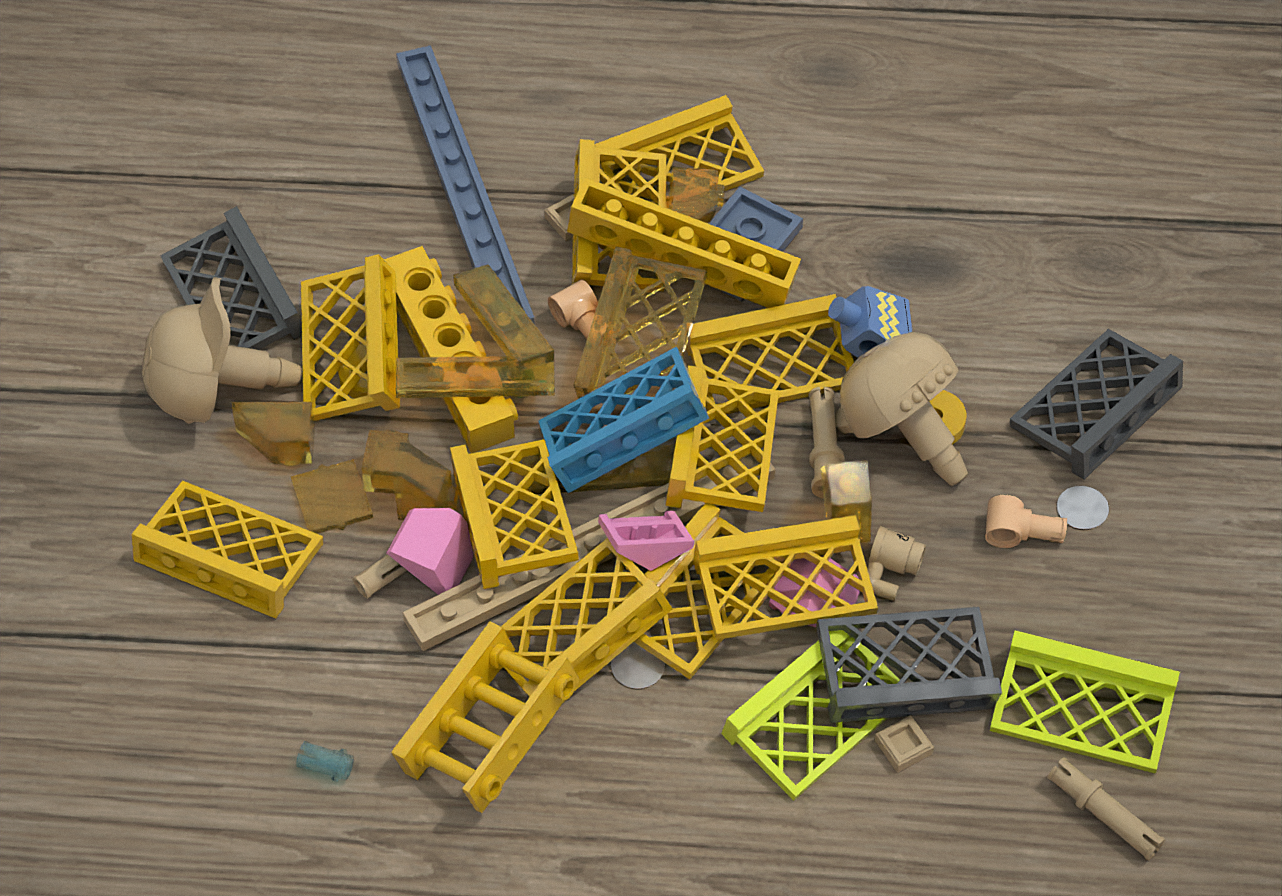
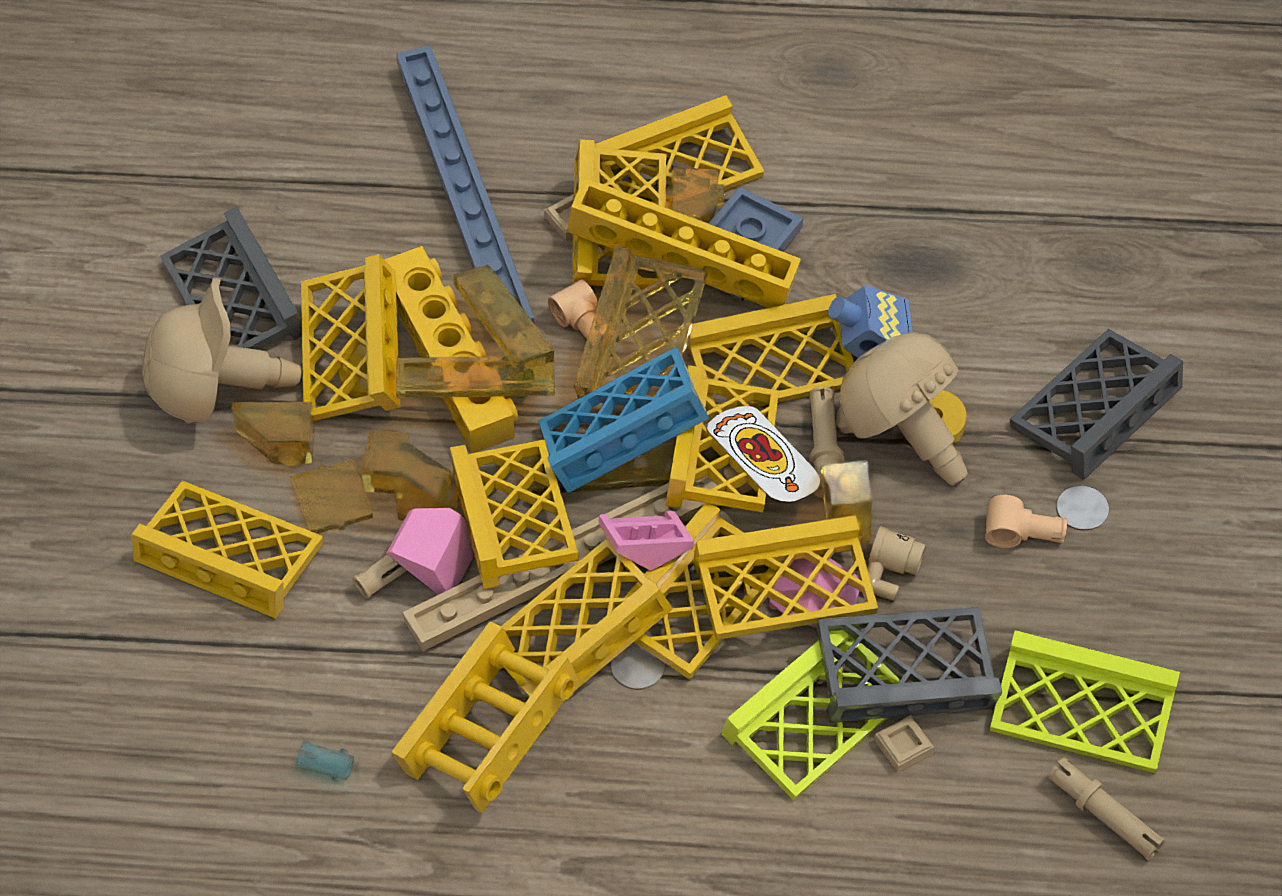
(764, 453): none -> sticker

